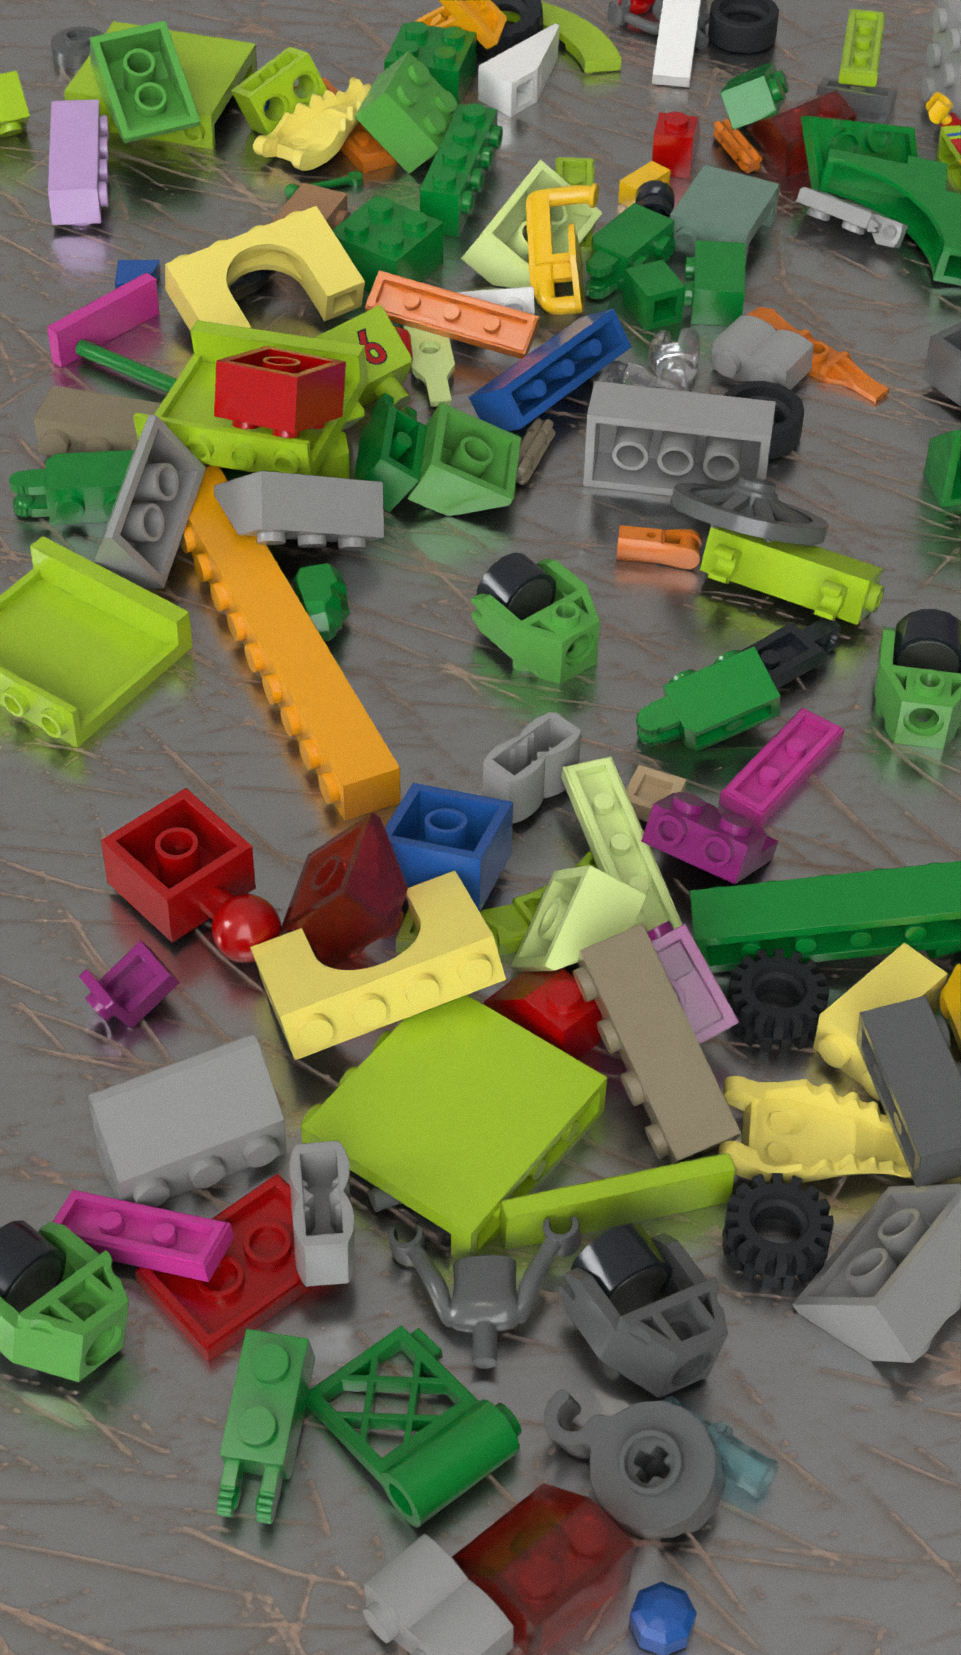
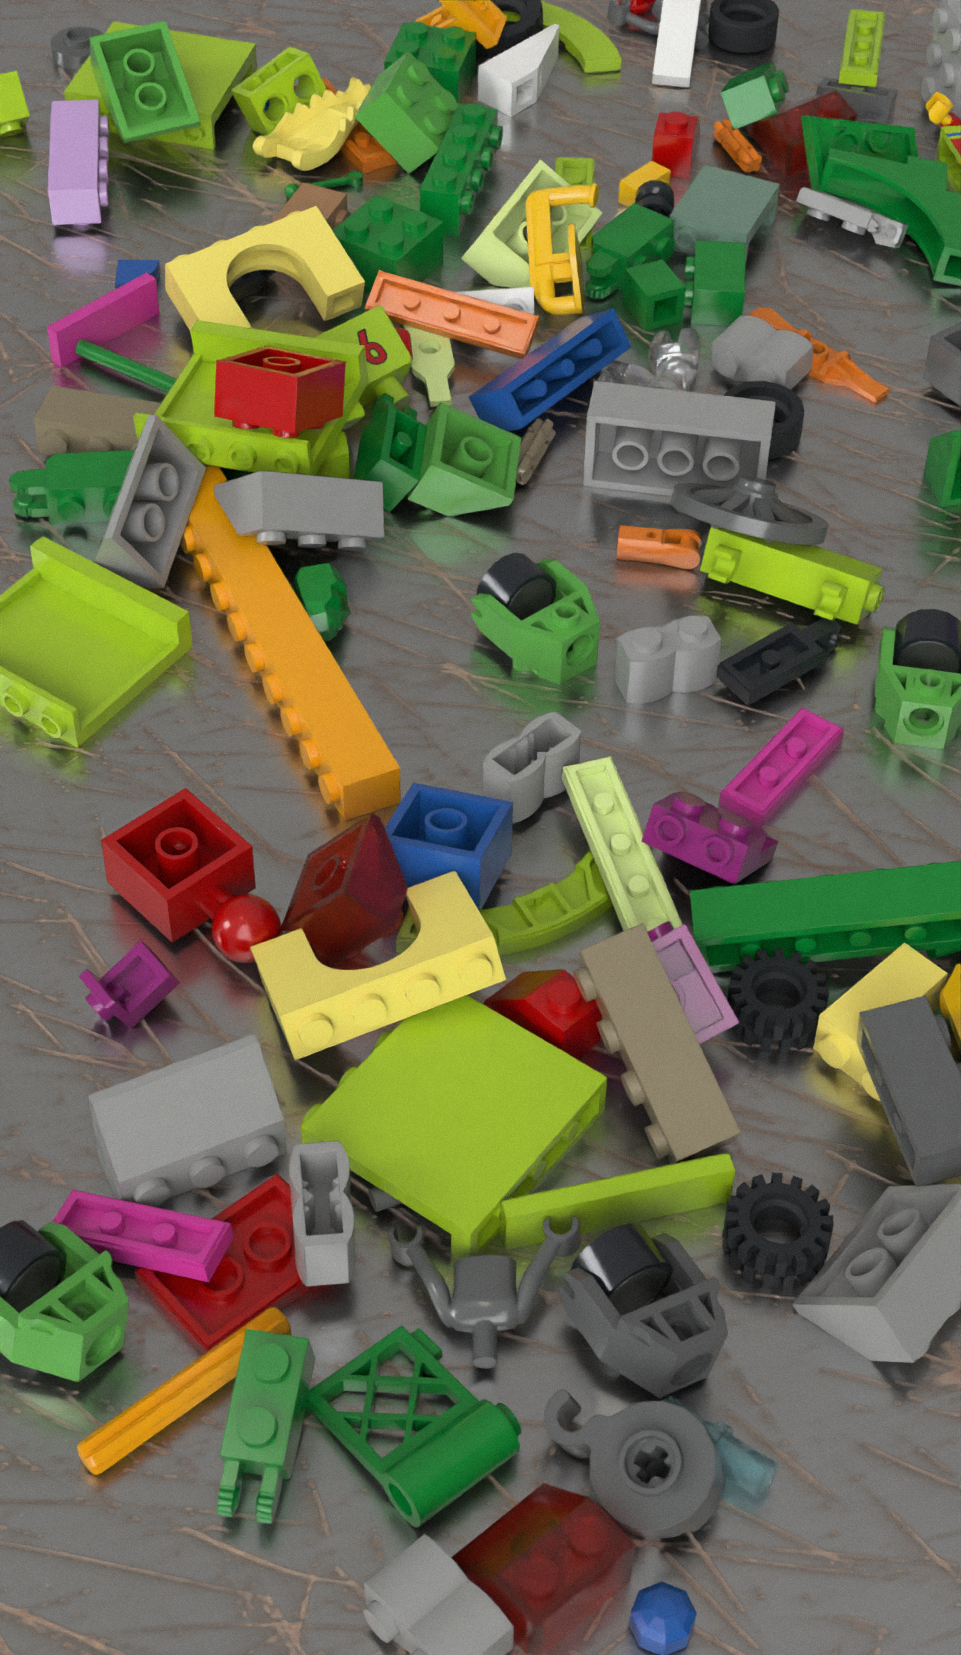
(173, 1397): none -> light orange axle
(574, 913): yellowish green slope -> none
(650, 786): tan plate -> none
(667, 659): none -> light grey brick
(711, 703): green hinge -> none
(809, 1132): light yellow animal -> none

